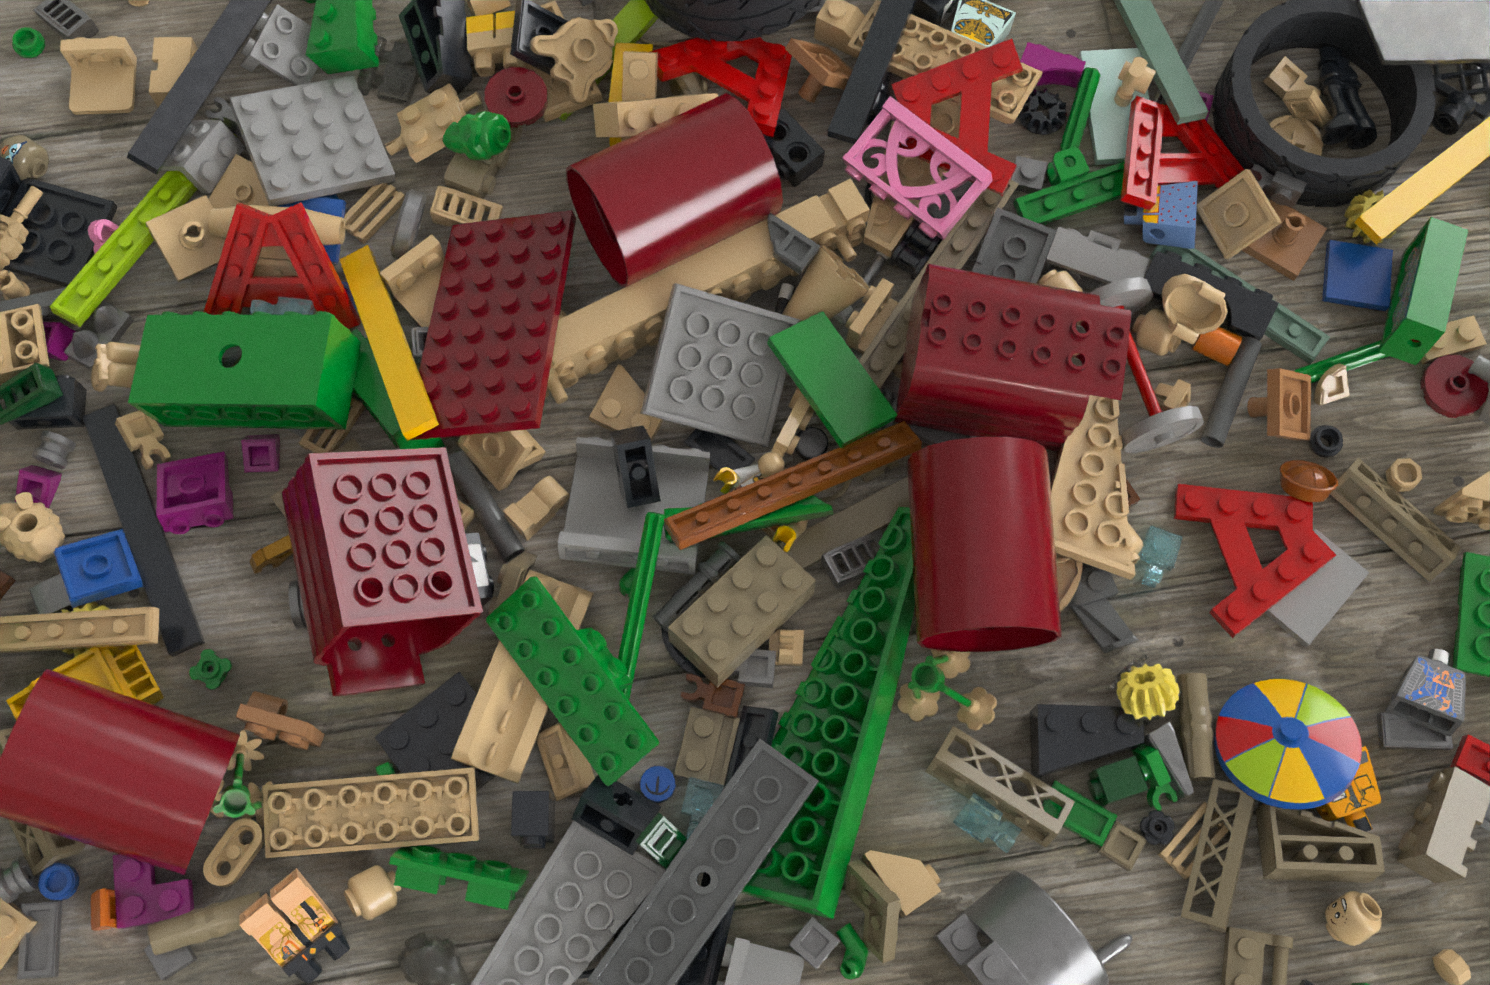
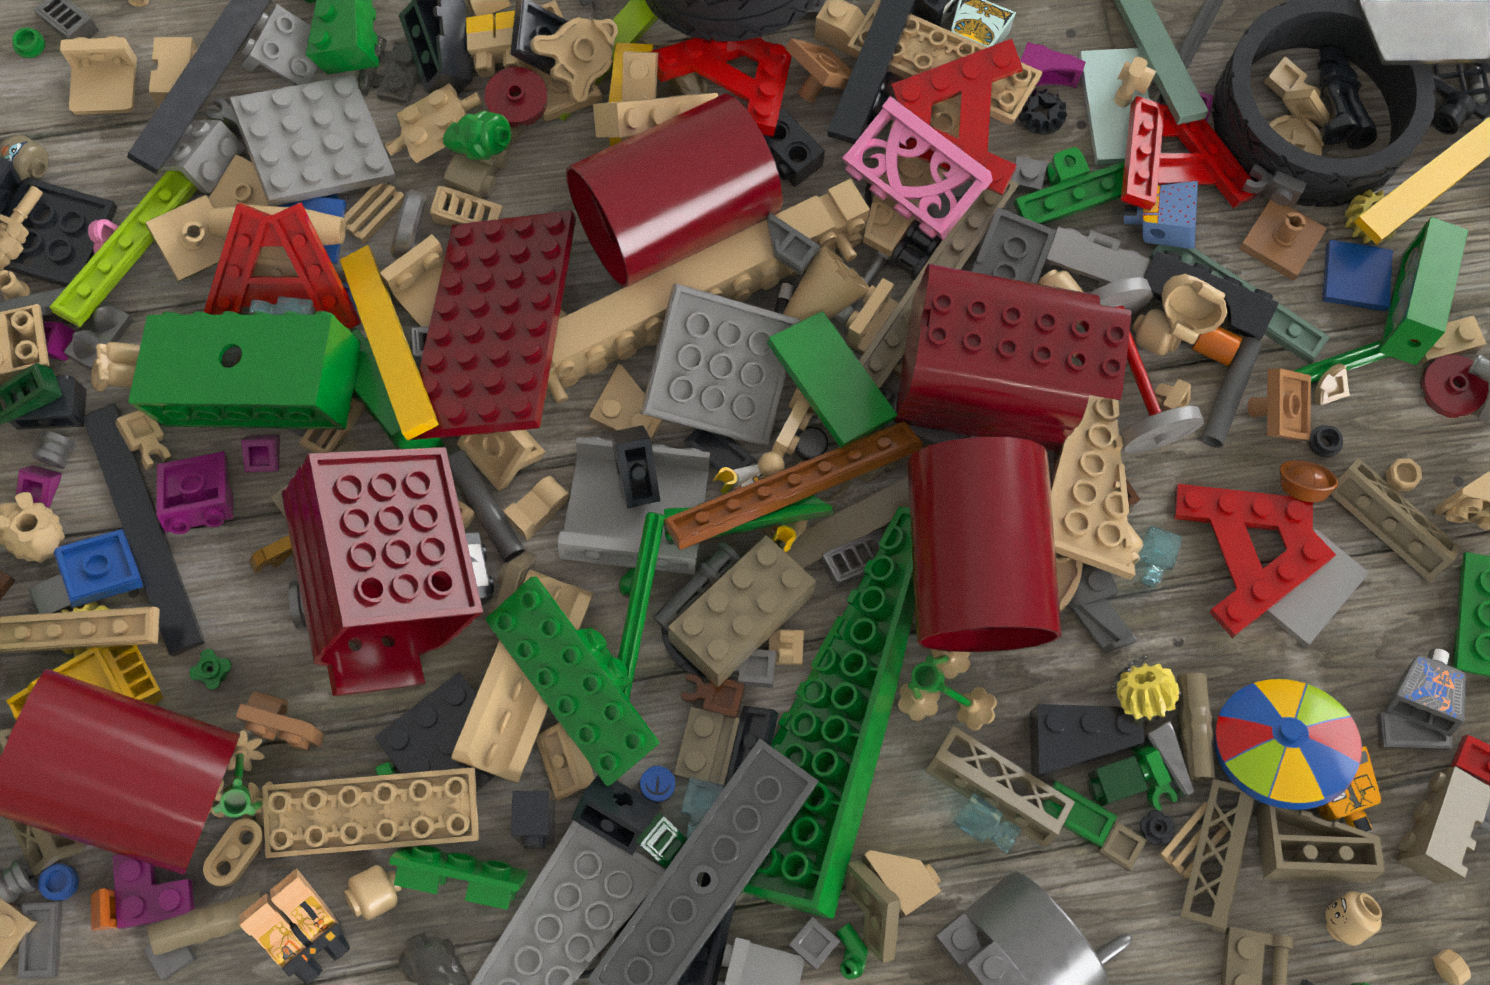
(1080, 108): green axle -> none
(1237, 214): tan plate -> none

